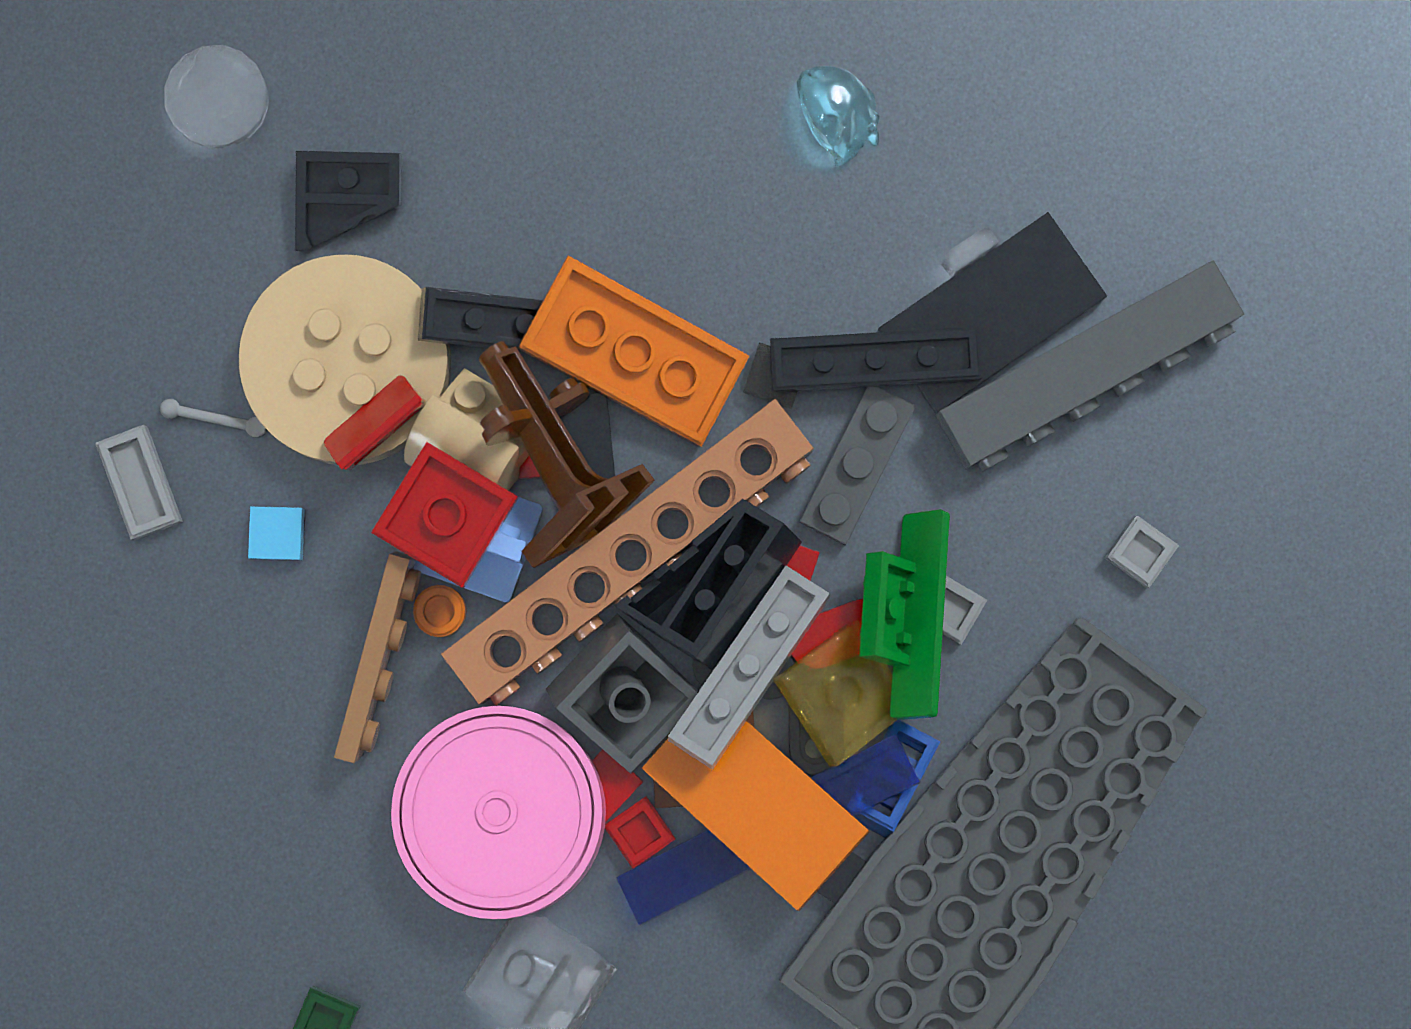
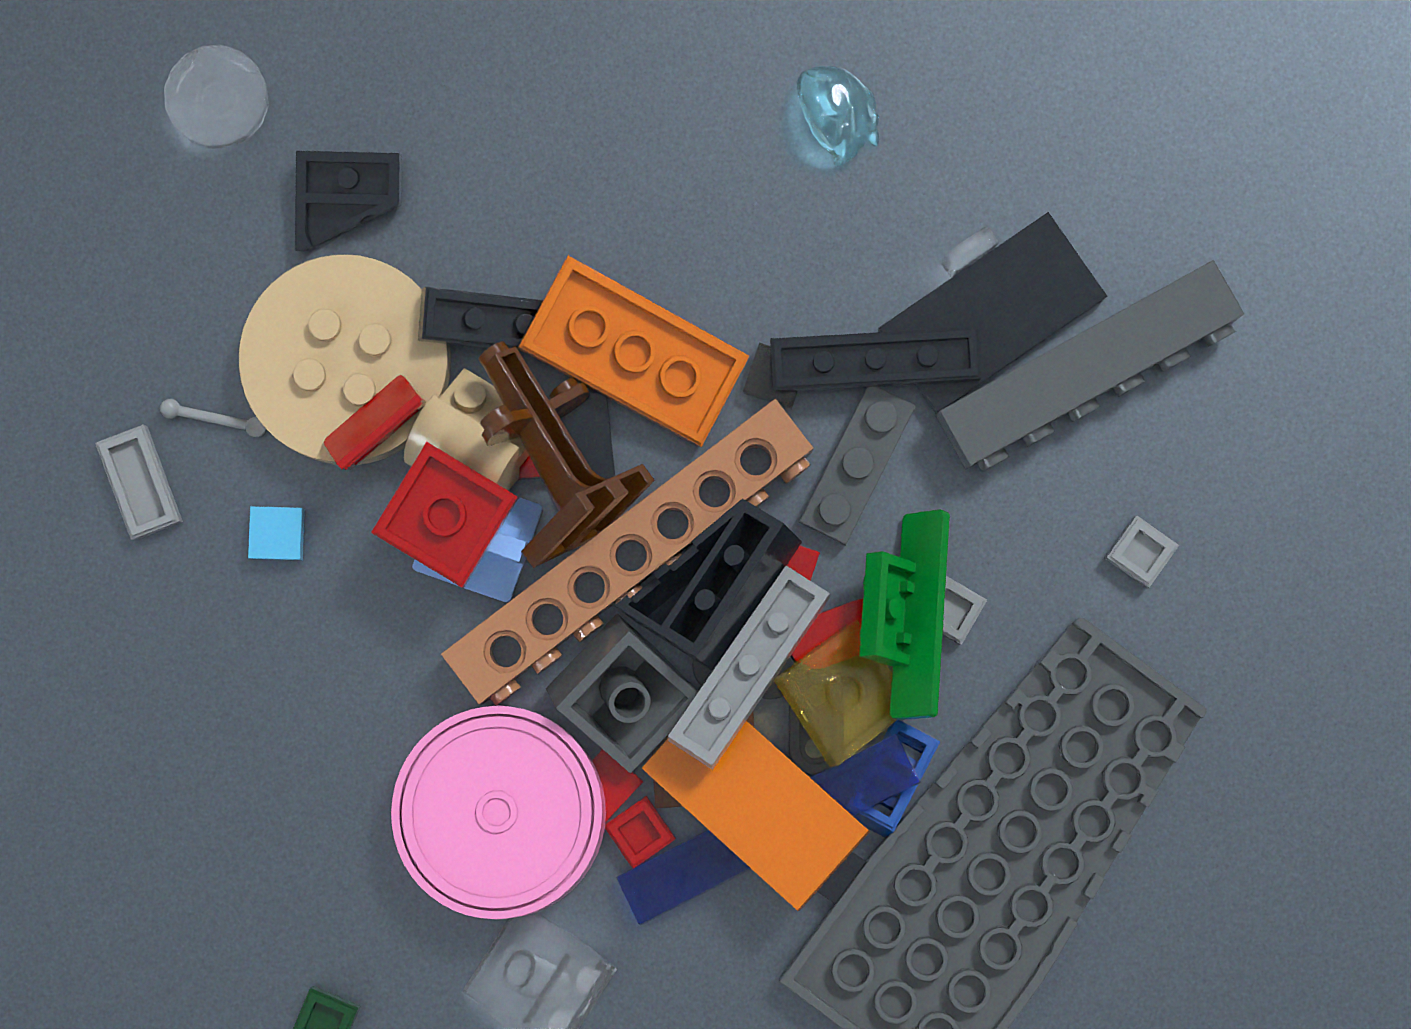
(372, 679): medium nougat plate -> none
(439, 611): orange tile -> none

